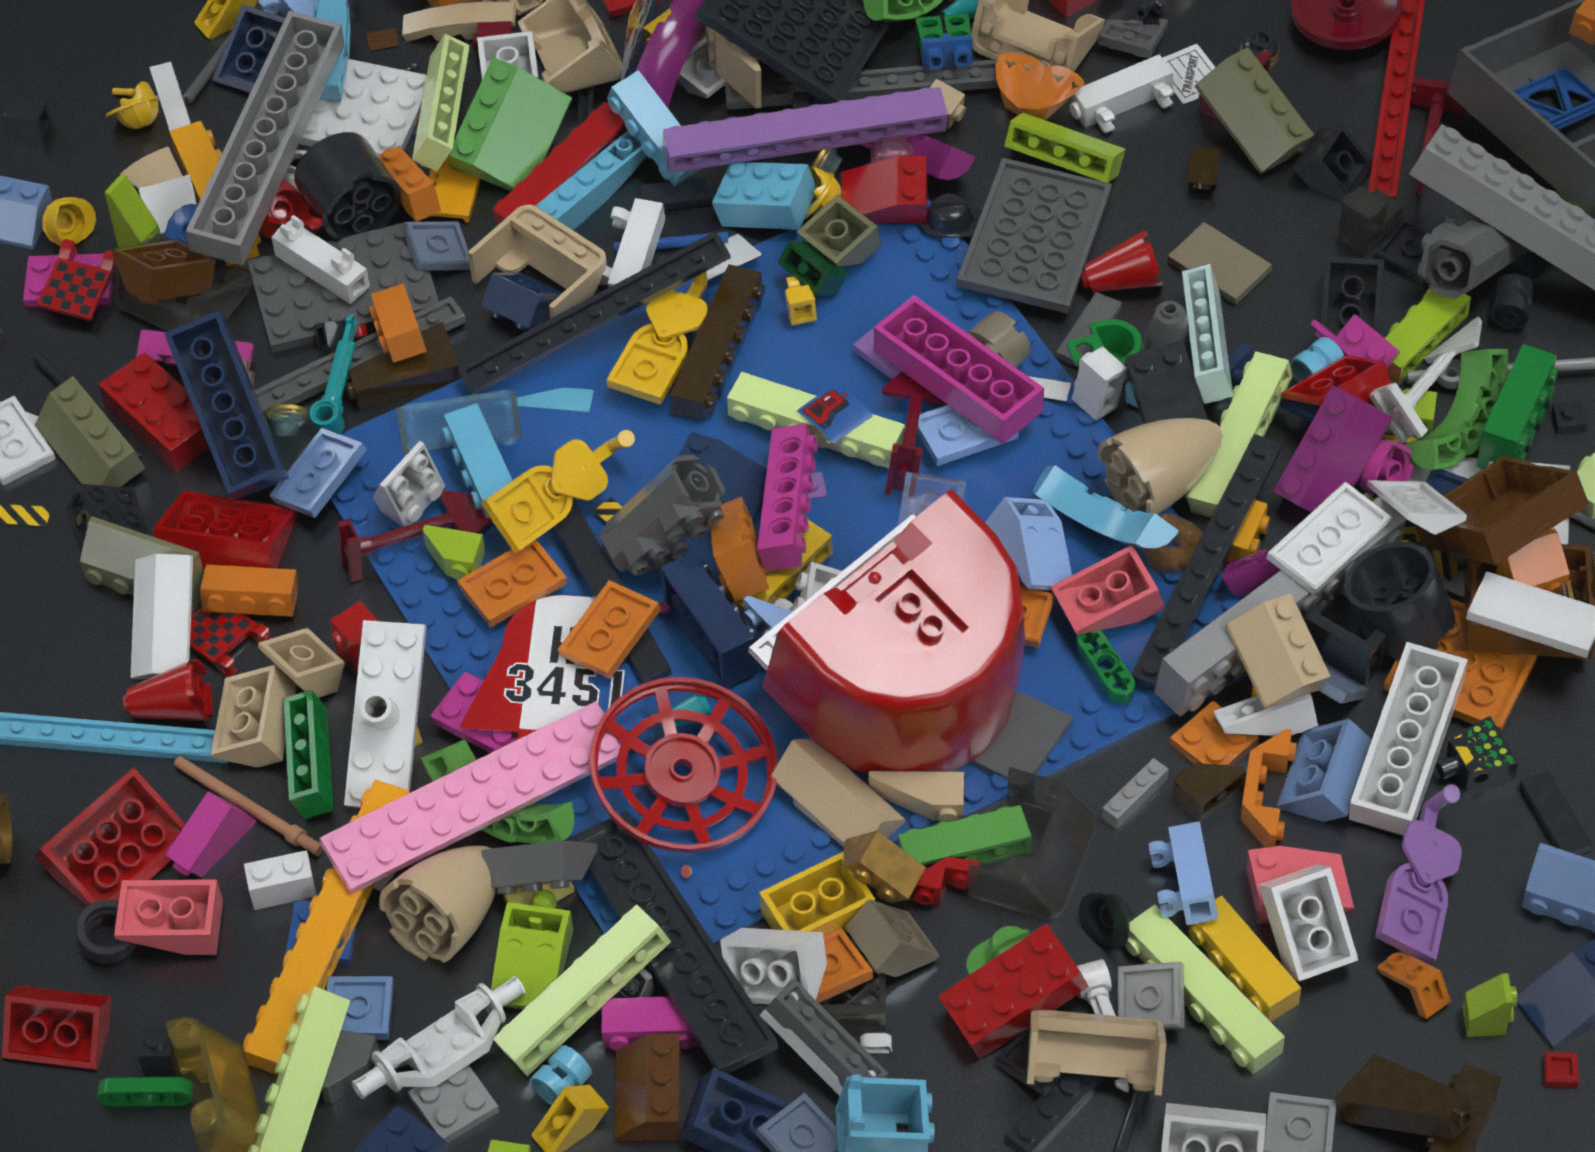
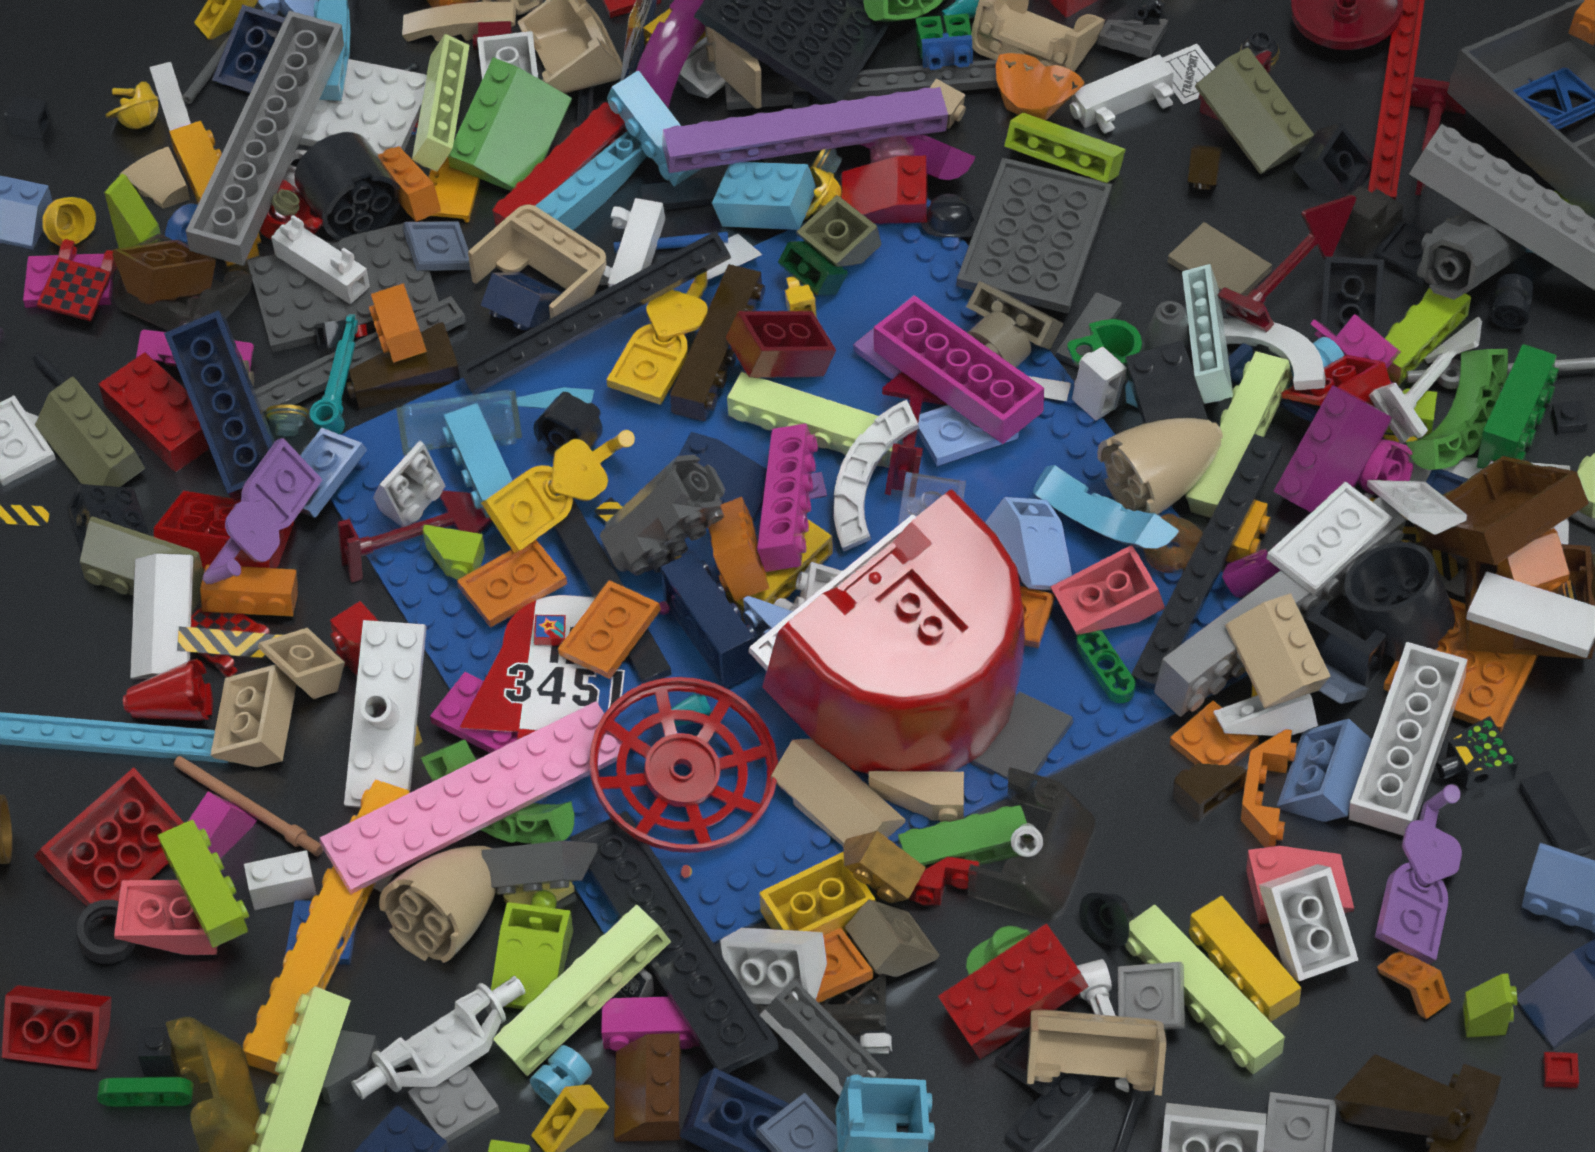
(167, 197): white sticker -> none
(203, 883): none -> lime brick
(221, 641): none -> sticker
(267, 504): none -> medium lavender plate
(285, 202): none -> olive plate
(308, 754): green brick -> none
(369, 1004): medium blue plate -> none
(382, 39): reddish brown sticker -> none
(549, 629): none -> tile
(568, 420): none -> black brick
(780, 344): none -> dark red brick
(835, 412): sticker -> none
(858, 468): none -> white tile
(1023, 846): none -> white cone
(1035, 324): none -> dark tan brick
(1123, 267): red cone -> none
(1135, 793): light grey piece -> none
(1192, 871): light blue brick -> none
(1286, 343): none -> white tile
(1325, 227): none -> dark red piece

